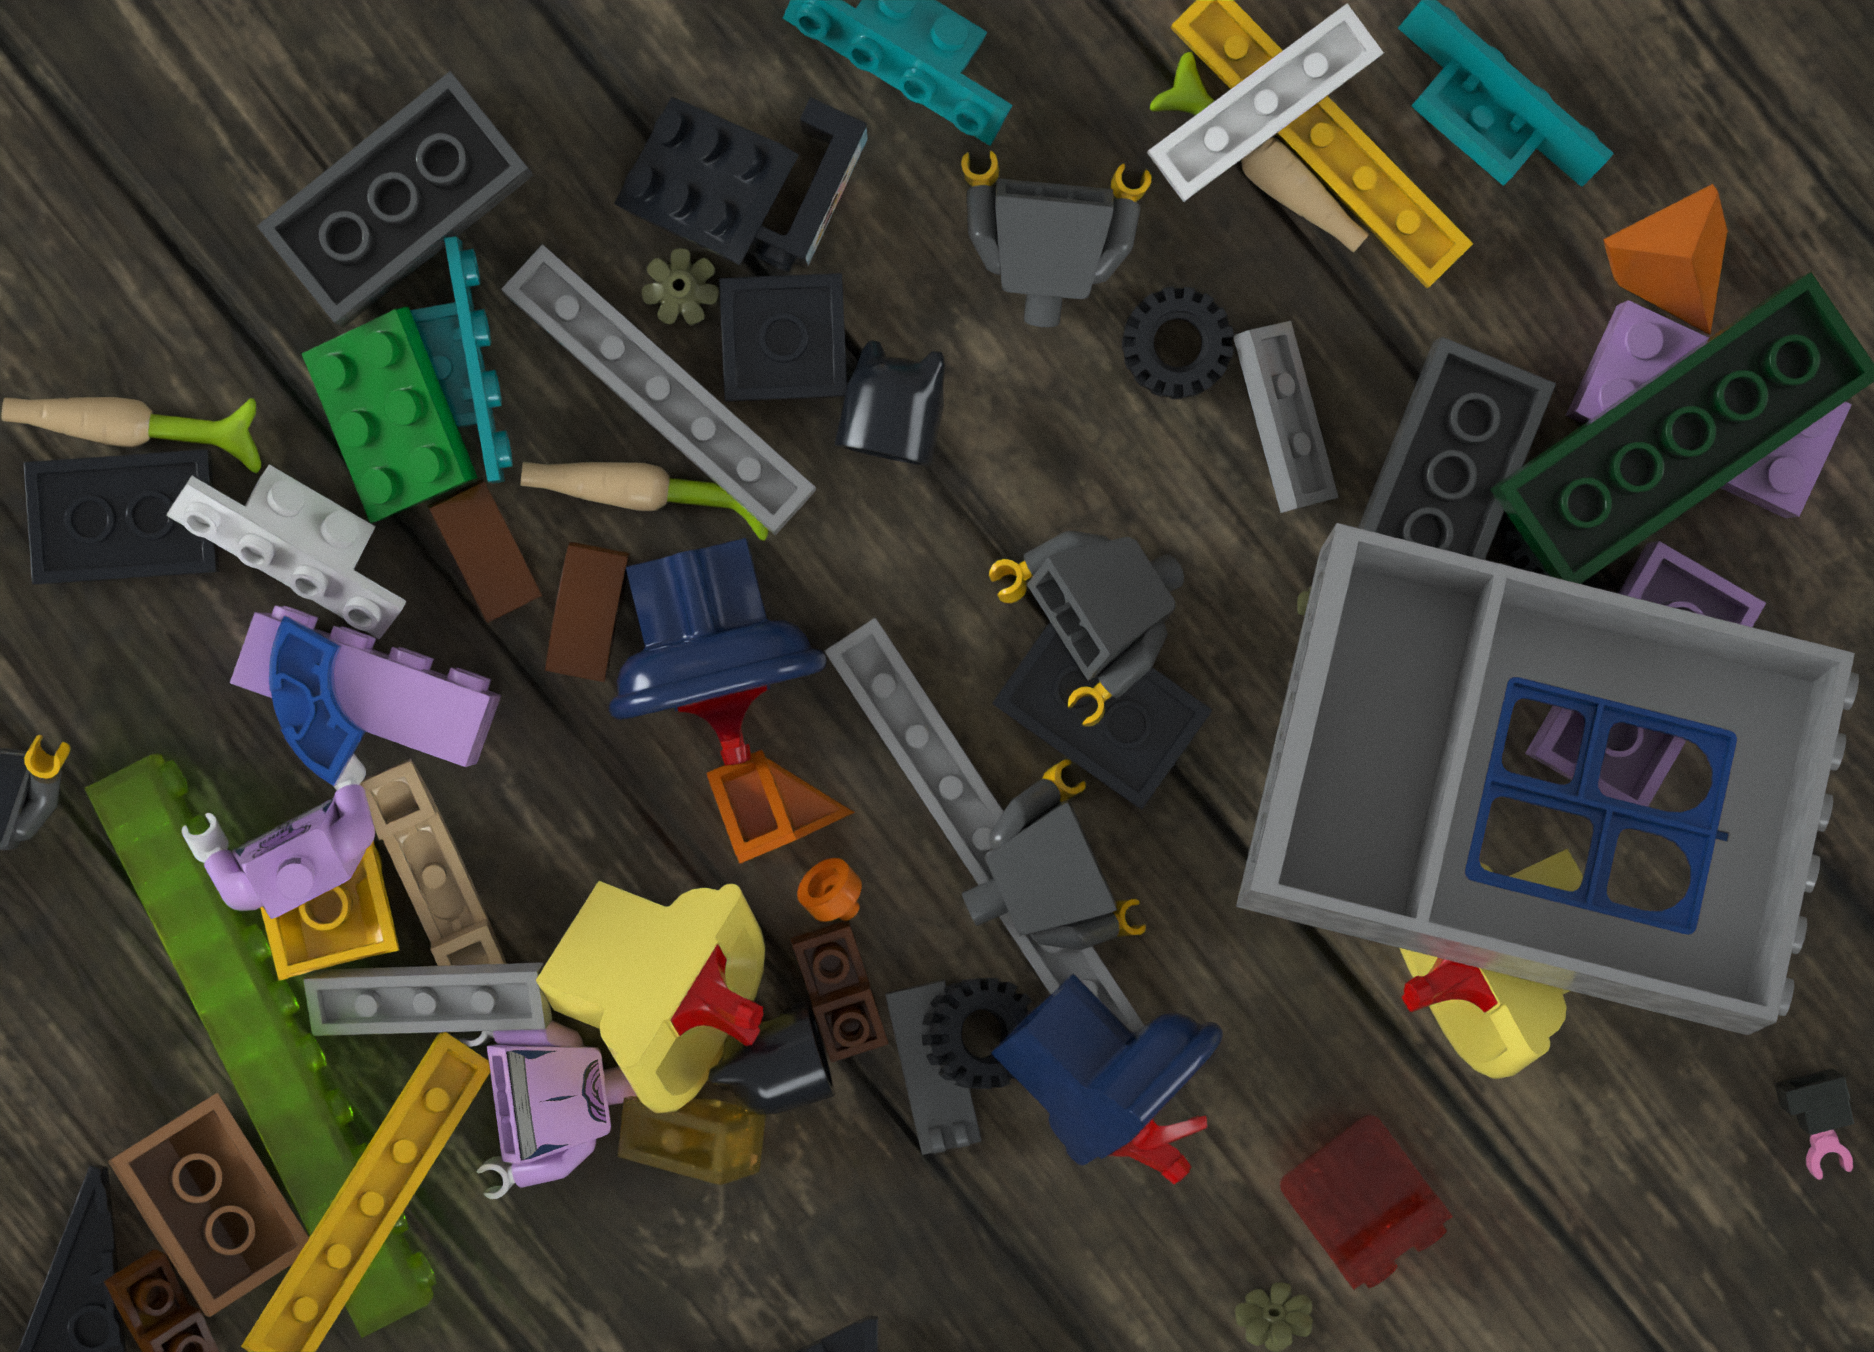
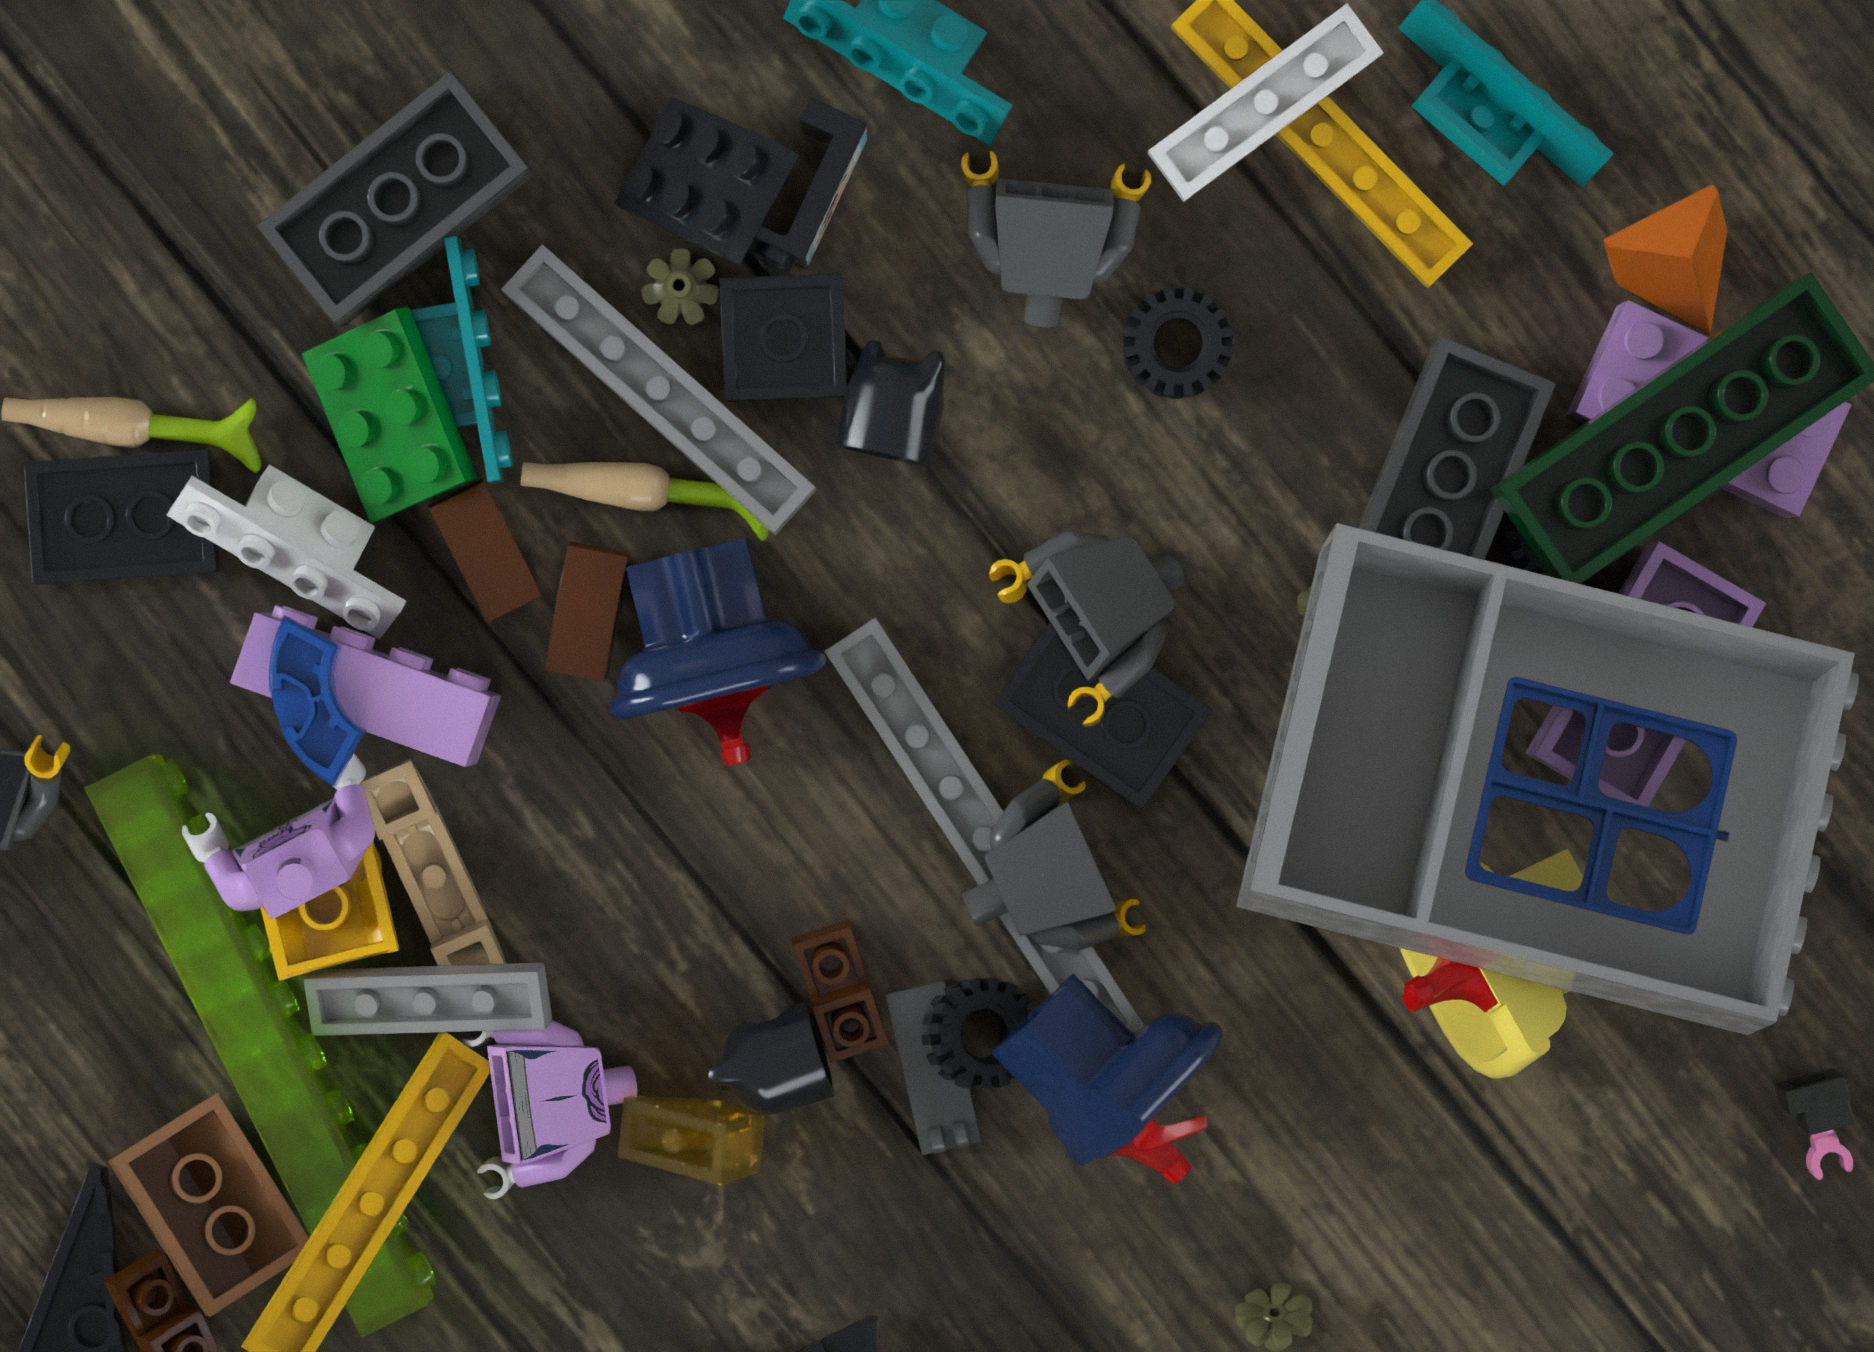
(661, 984): light yellow piece -> none
(769, 806): orange slope -> none
(830, 891): orange tile -> none
(1270, 165): tan piece -> none
(1285, 416): light grey plate -> none
(1365, 1202): clear red bracket -> none

